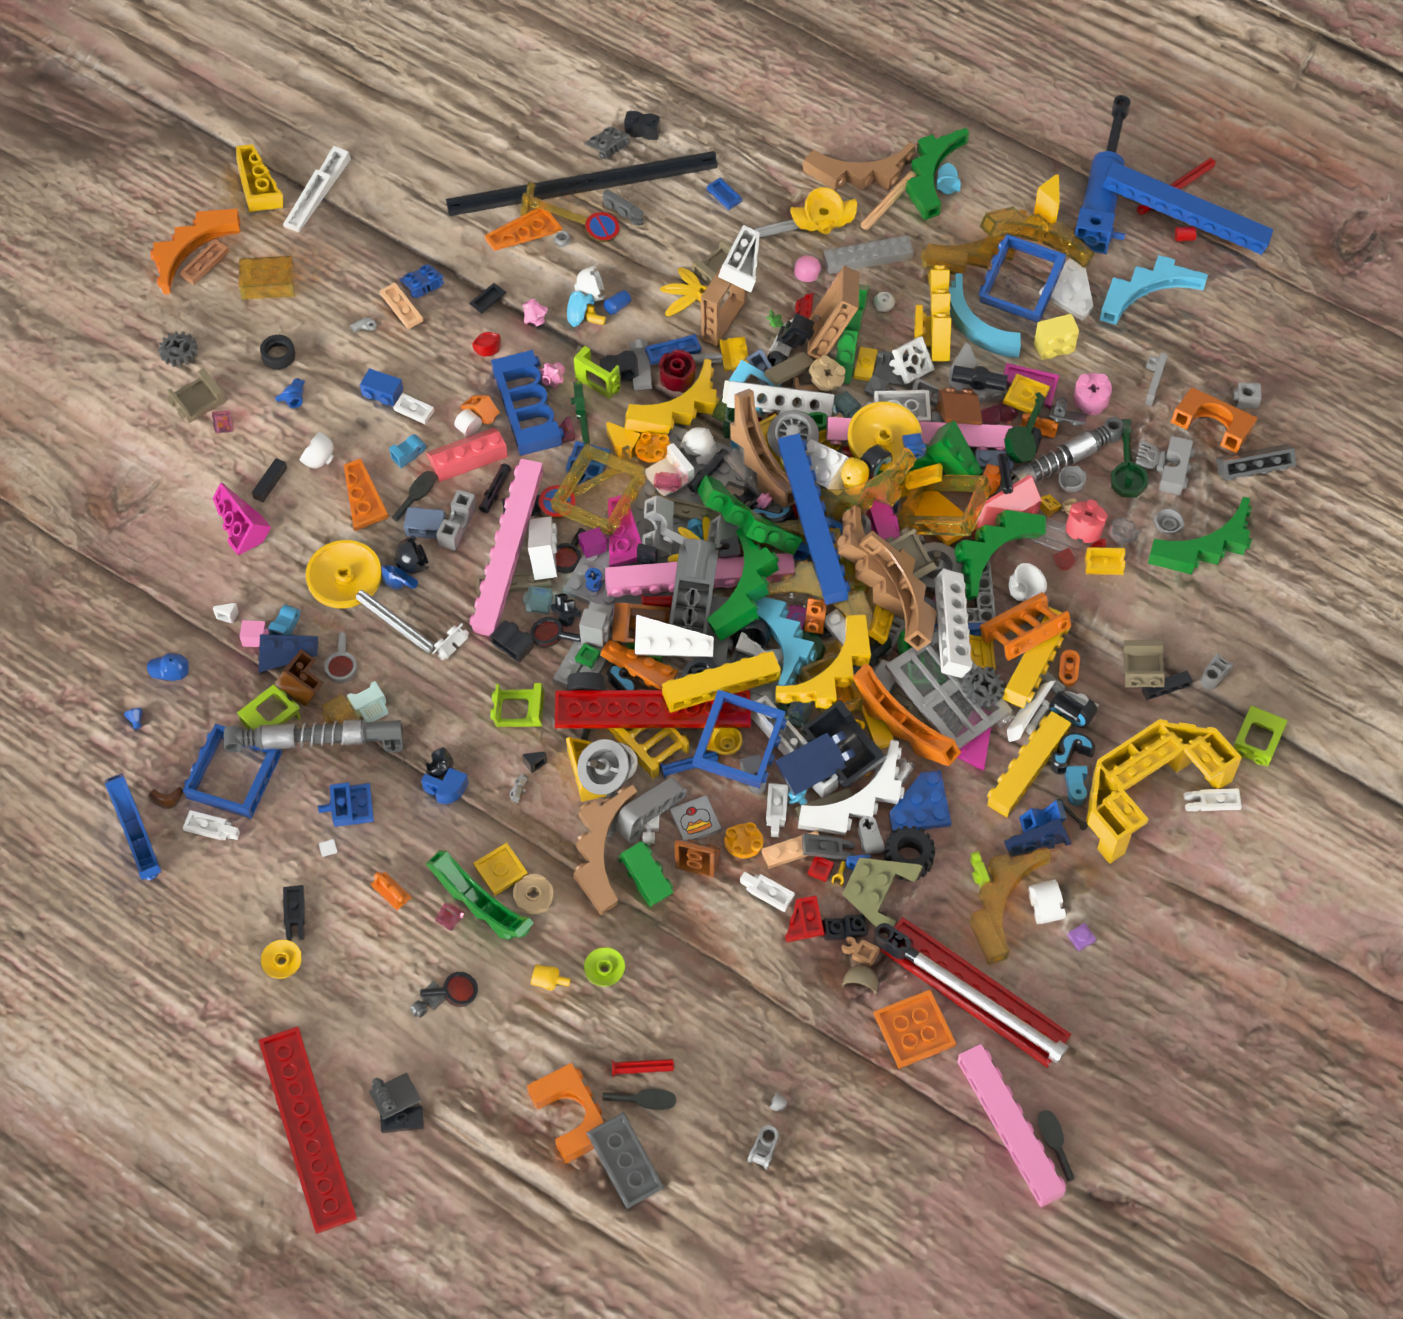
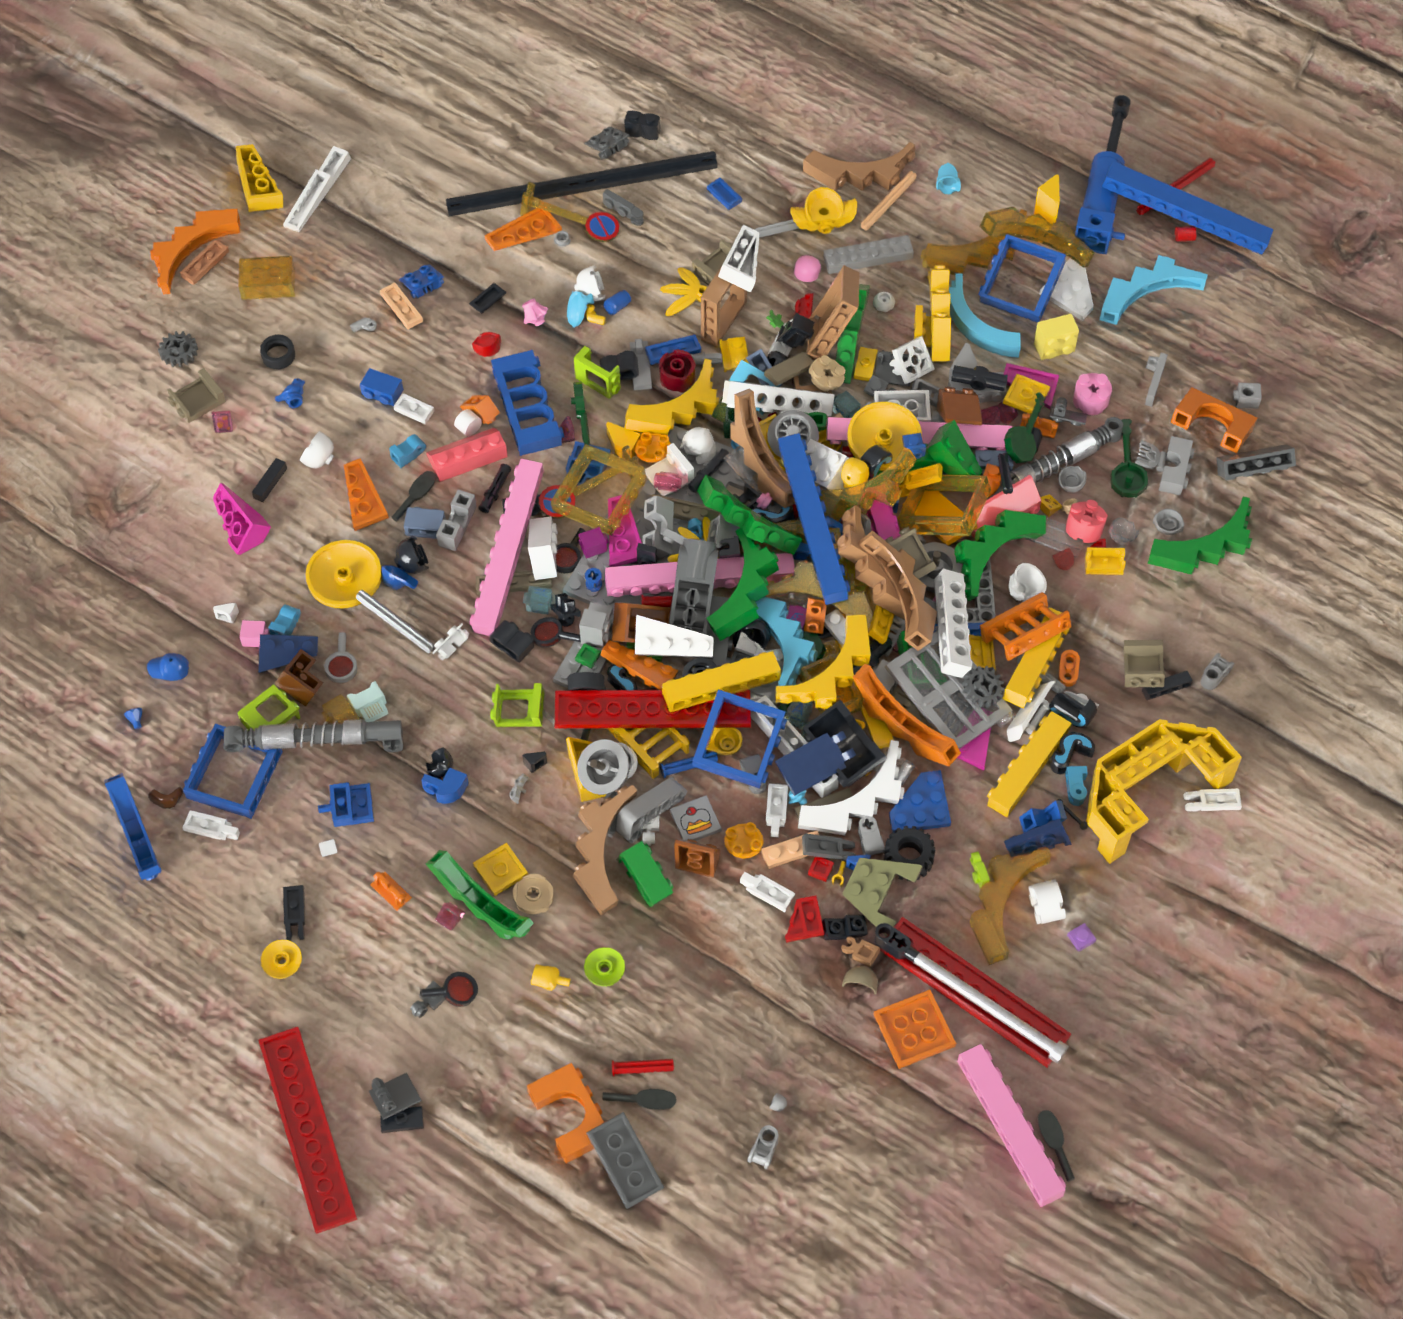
(552, 374): bright pink rock -> none
(931, 153): green arch -> none
(1267, 721): lime window -> none

